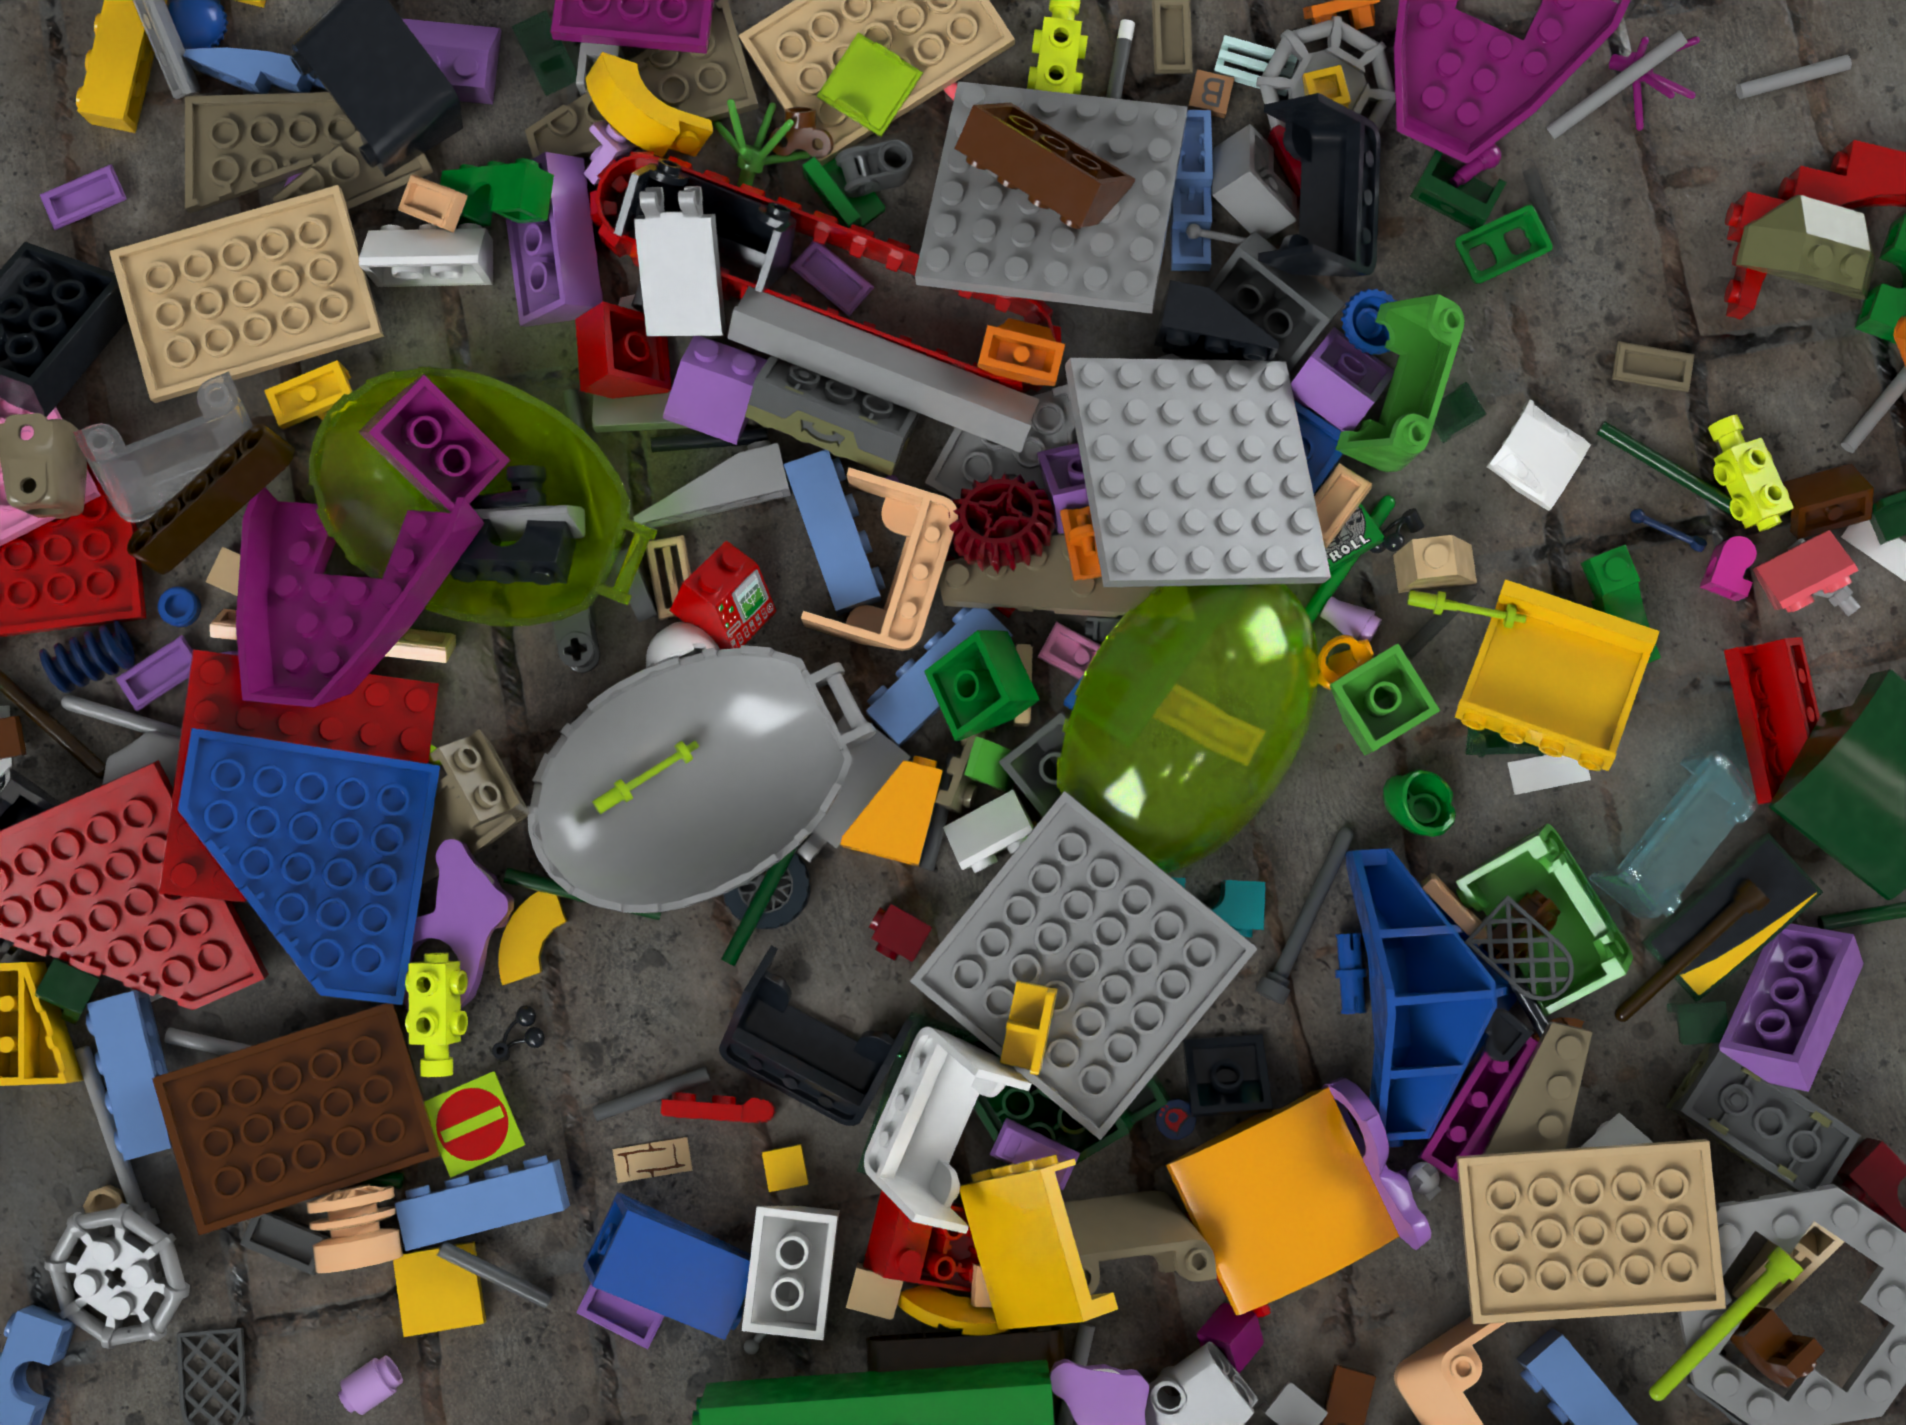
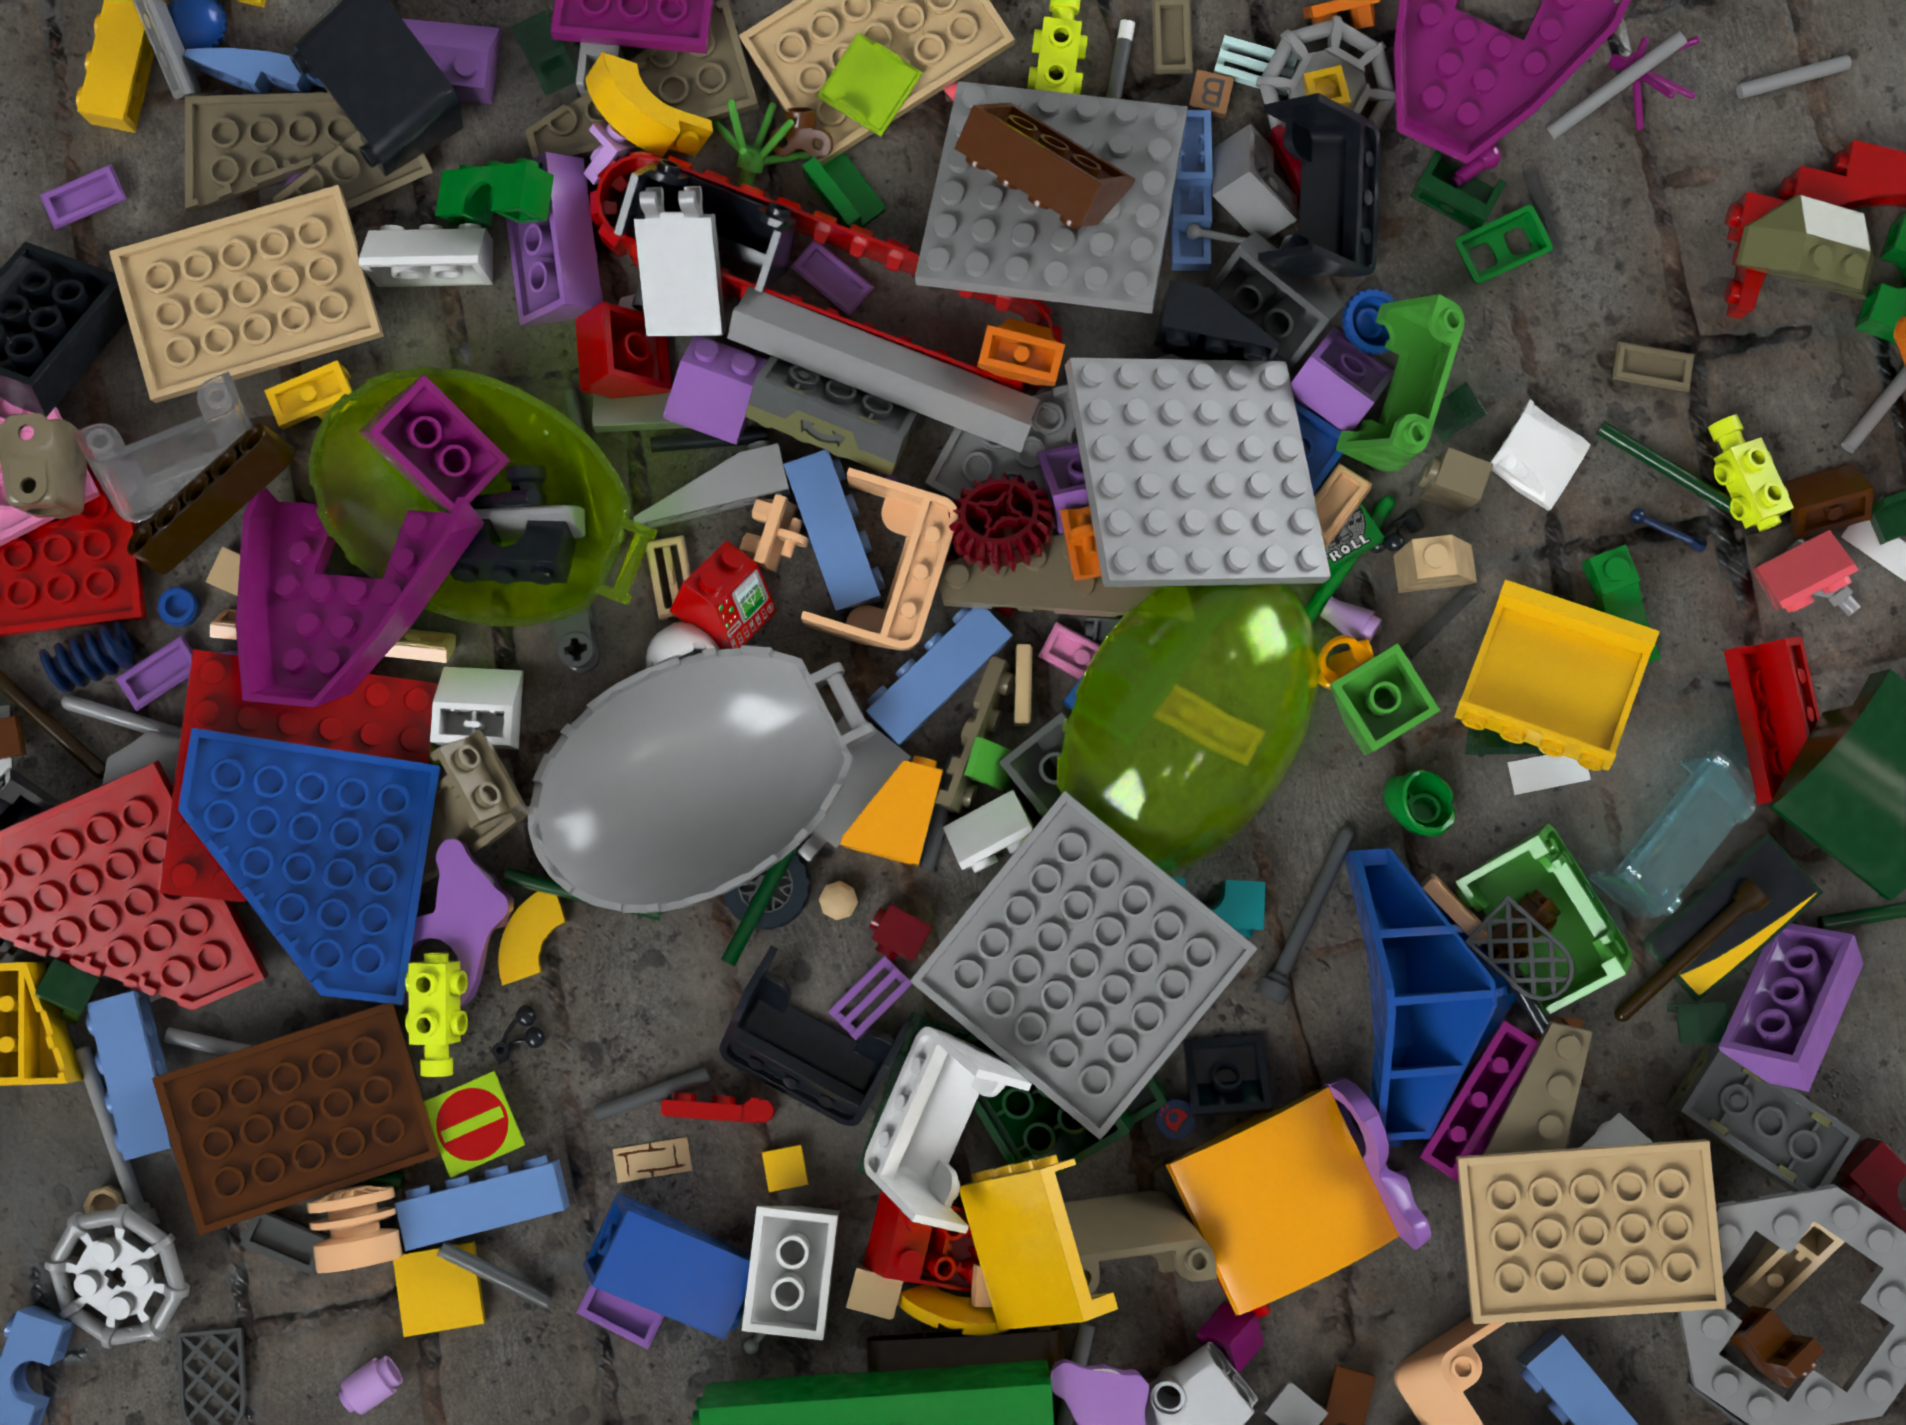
(432, 203): light nougat tile -> none
(478, 700): none -> white slope
(622, 791): lime piece -> none
(641, 599): dark grey beam -> none
(779, 534): none -> light nougat hips
(838, 900): none -> tan tile
(846, 1021): none -> medium lavender tile
(867, 170): dark grey piece -> none
(981, 683): green slope -> none
(1022, 1144): medium lavender tile -> none
(1028, 1026): yellow panel -> none
(1351, 973): blue pin -> none
(1424, 1179): light grey arm -> none
(1438, 602): lime piece -> none
(1454, 480): none -> dark tan piece
(1504, 1036): black tile -> none
(1727, 568): dark pink leg -> none
(1779, 1269): lime piece -> none

